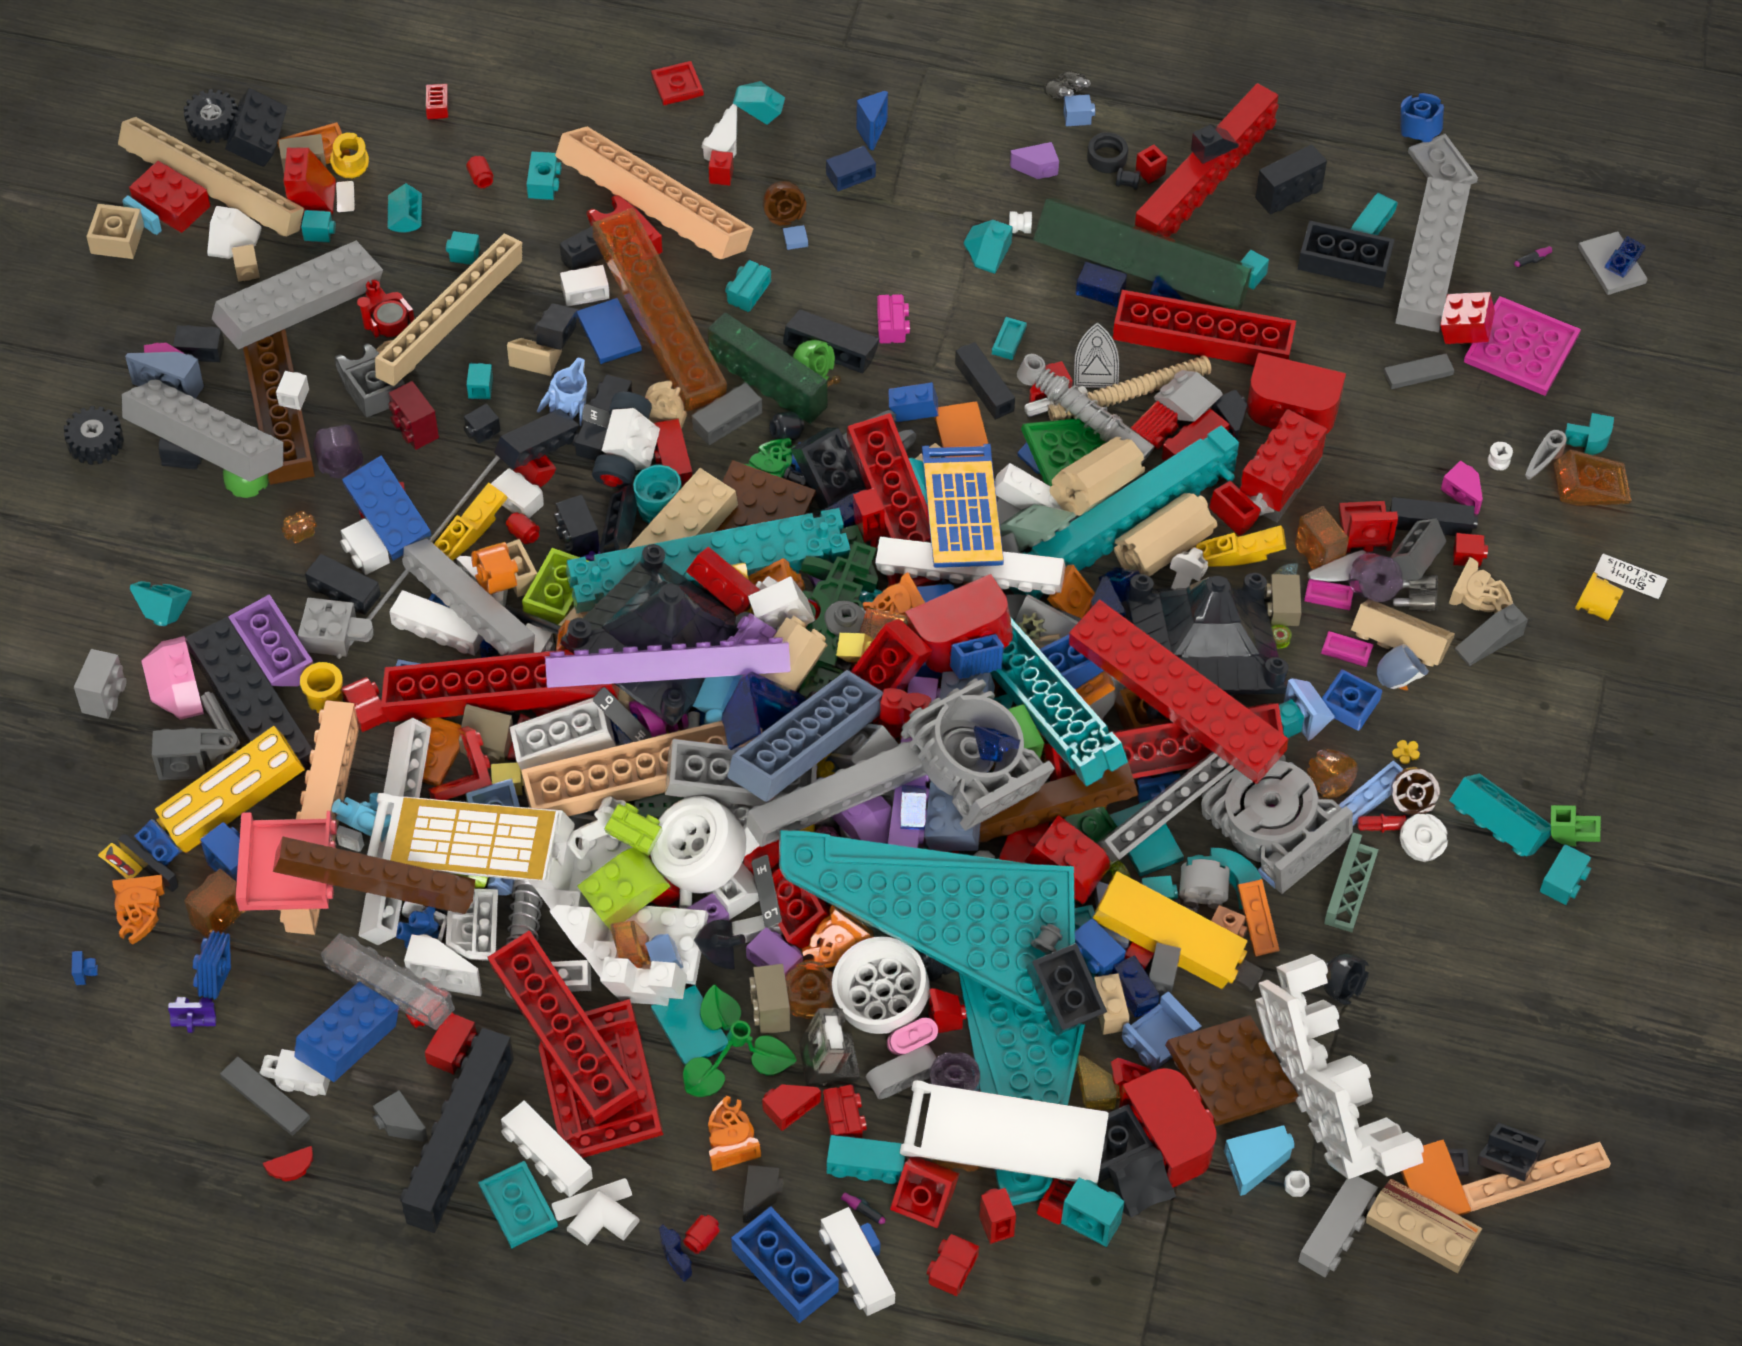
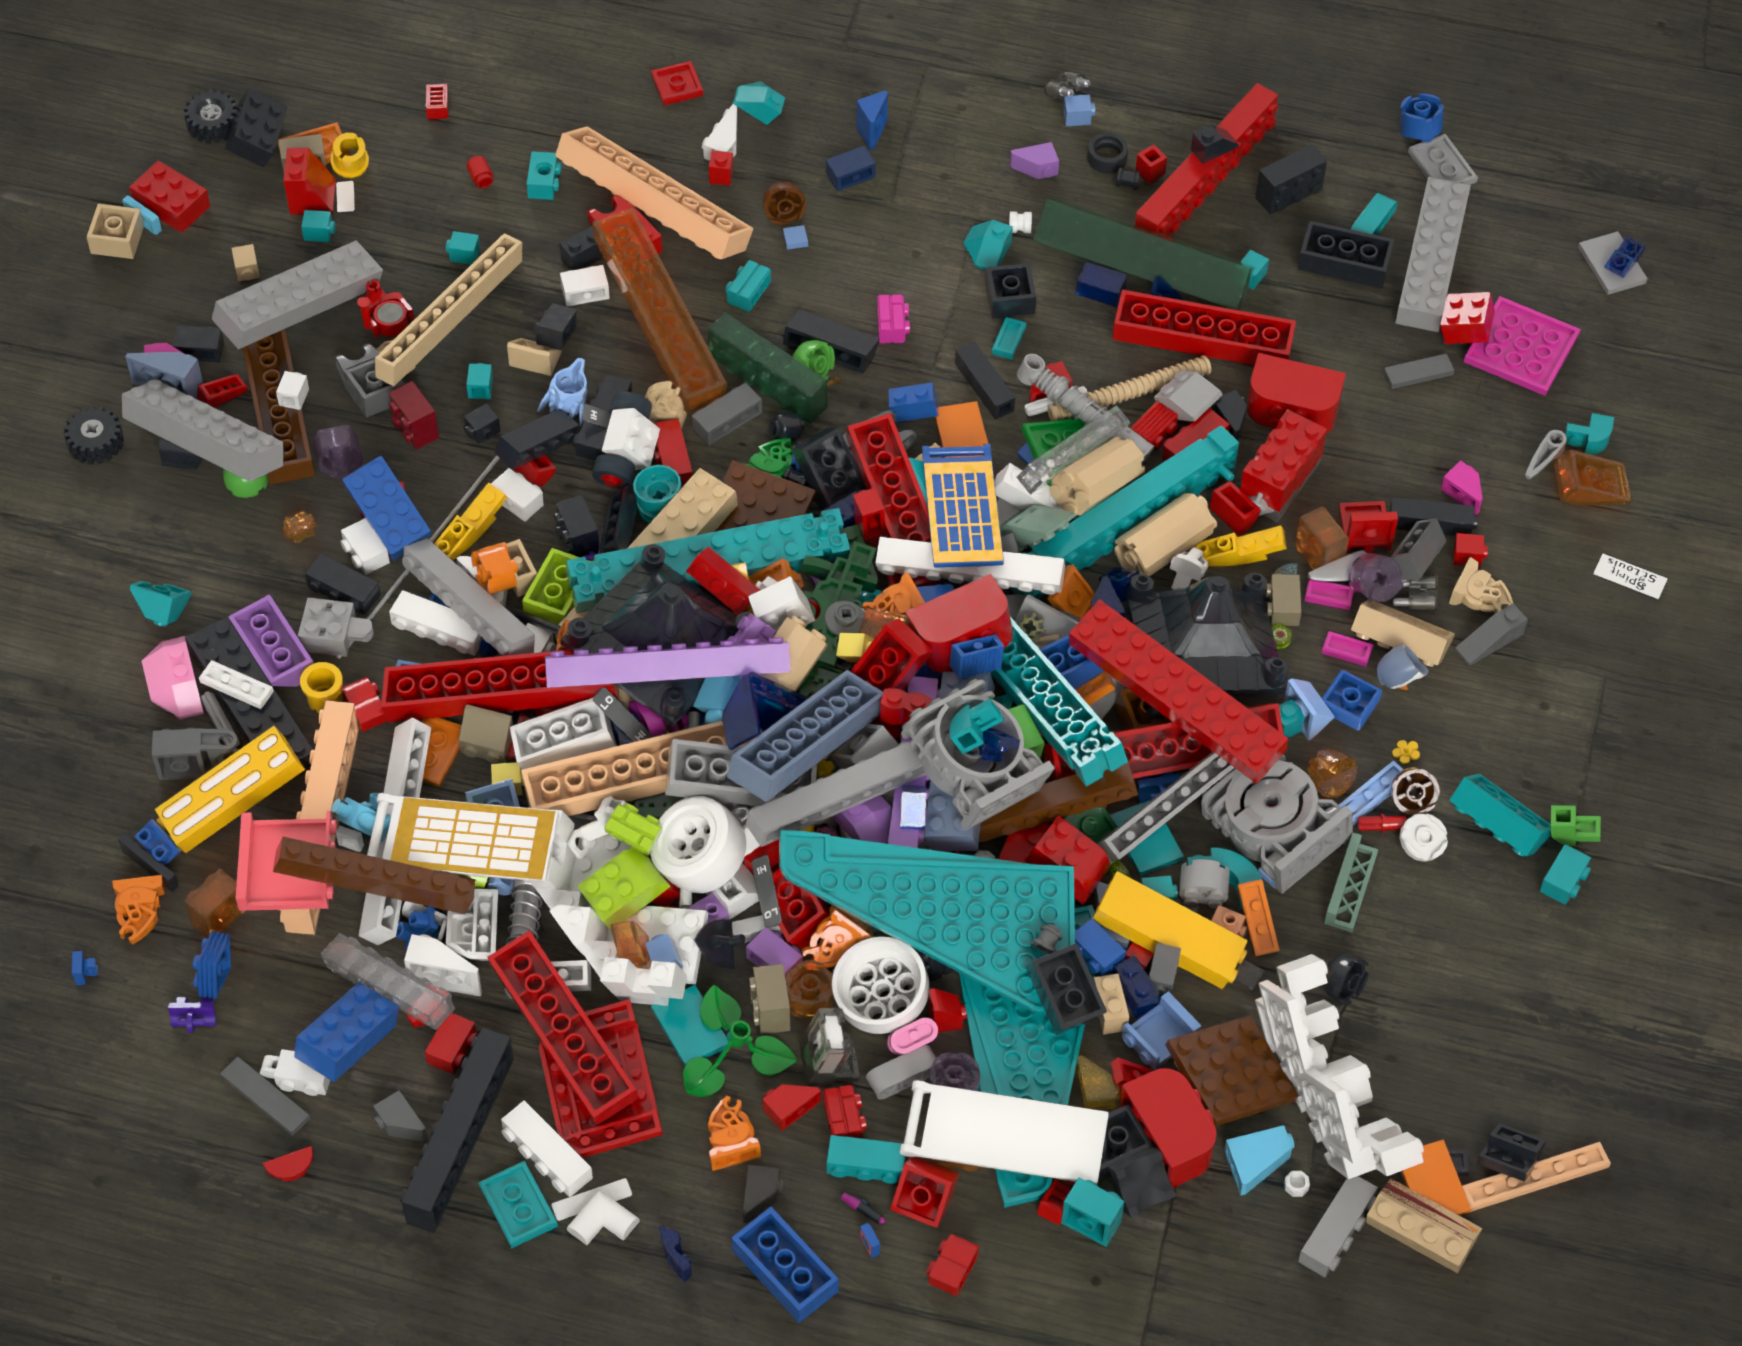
(100, 684): light grey brick -> none
(120, 861): yellow sticker -> none
(207, 394): none -> red slope
(219, 180): tan brick -> none
(222, 849): blue slope -> none
(230, 229): white slope -> none
(236, 684): none -> white tile
(404, 209): teal brick -> none
(479, 765): red bracket -> none
(522, 528): red brick -> none
(609, 331): blue tile -> none
(701, 1233): red brick -> none
(857, 1262): white brick -> none
(969, 723): none -> teal brick
(997, 1215): red brick -> none
(1010, 290): none -> black brick
(1072, 449): none -> clear brick
(1096, 360): light grey shield -> none
(1503, 461): white wheel -> none
(1534, 257): black piece -> none
(1599, 597): yellow piece -> none

